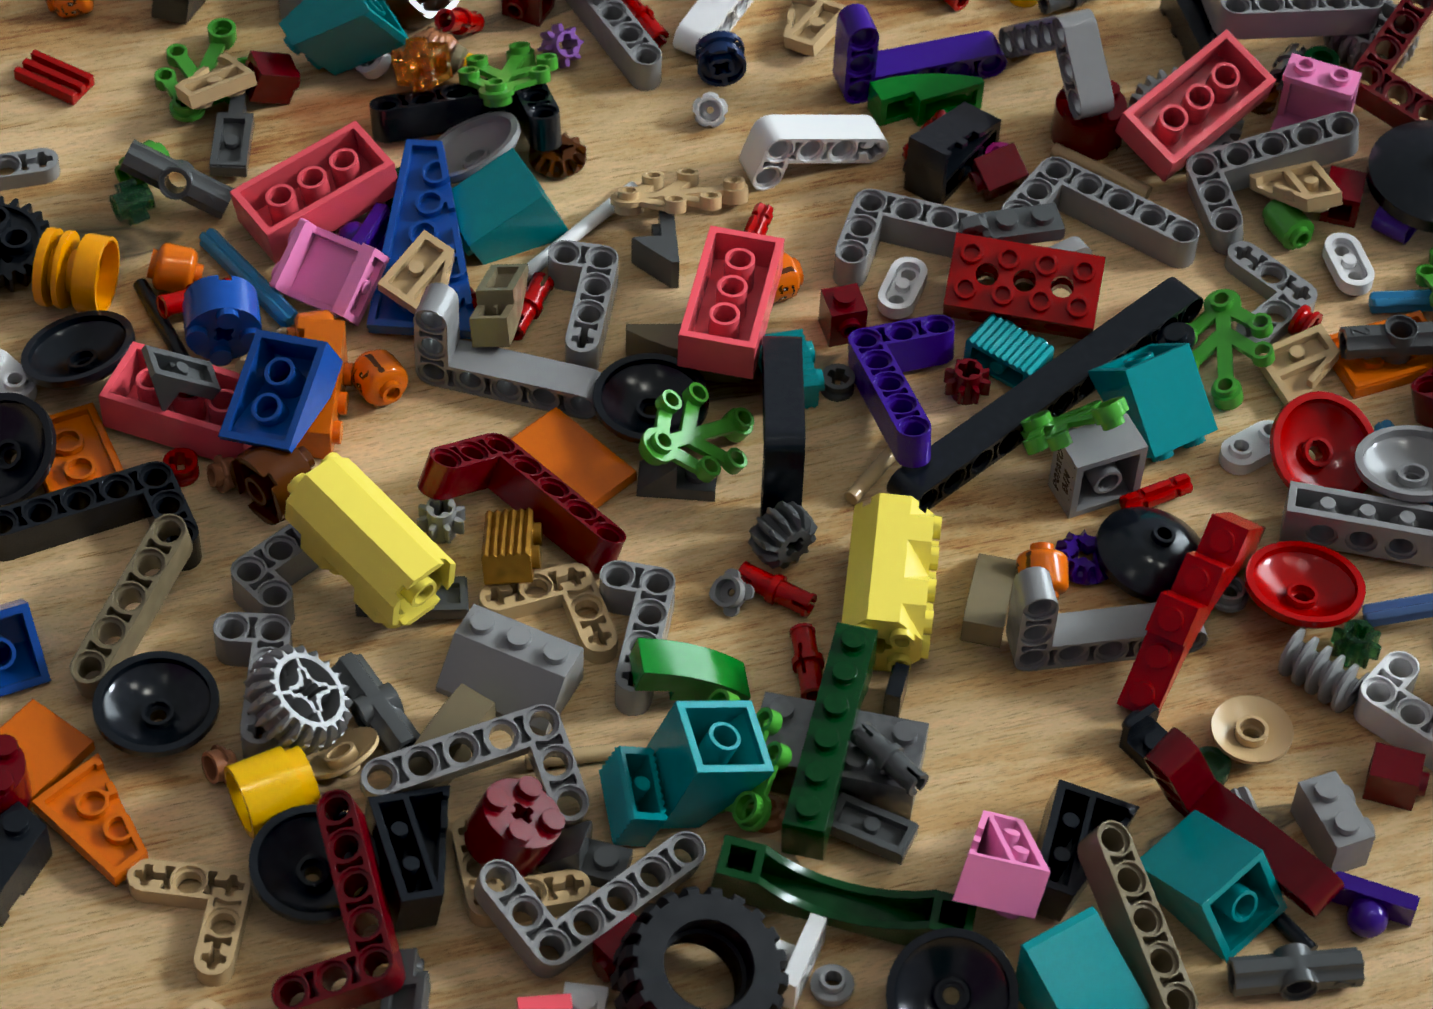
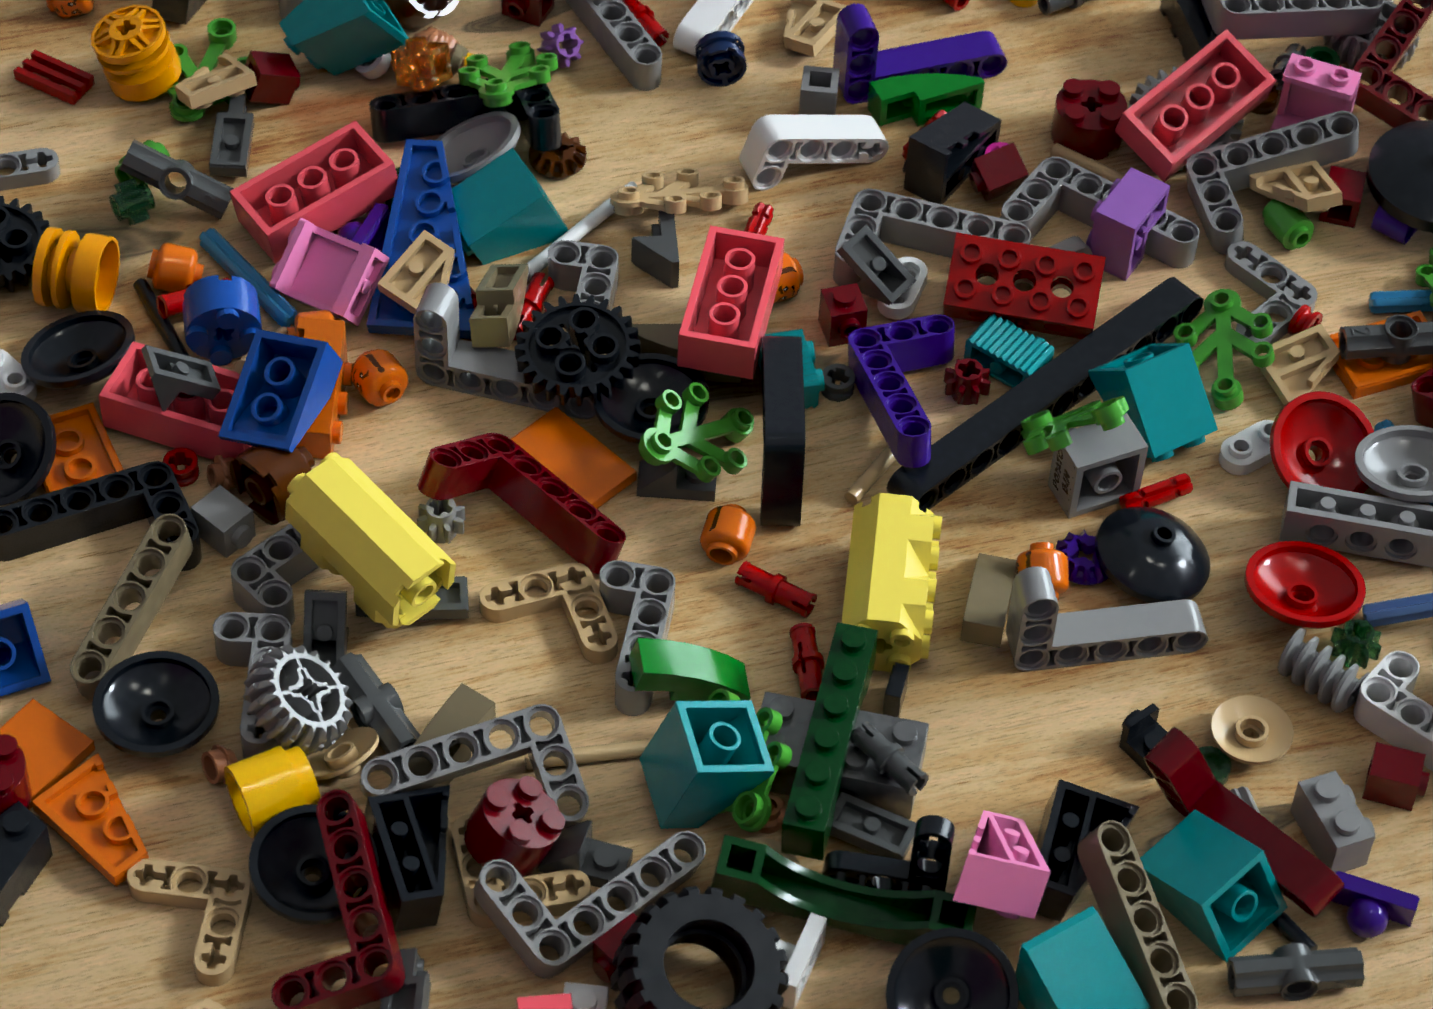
(136, 53): none -> light orange wheel
(224, 521): none -> light grey brick
(326, 624): none -> dark grey slope
(459, 21): red pin -> none
(511, 547): pearl gold brick -> none
(511, 665): light grey slope -> none
(592, 332): none -> black gear
(632, 796): teal brick -> none
(700, 107): white plate -> none
(720, 592): light grey plate -> none
(727, 534): none -> orange head
(782, 534): dark grey gear -> none
(819, 90): none -> light grey brick
(832, 995): light grey plate -> none
(880, 271): none -> dark grey slope
(903, 875): none -> black beam
(1018, 224): dark grey hinge -> none
(1078, 53): light grey beam -> none
(1125, 221): none -> medium lavender brick
(1177, 333): black plate -> none
(1185, 608): red arch -> none
(1237, 599): light grey plate -> none
(1348, 264): white plate -> none

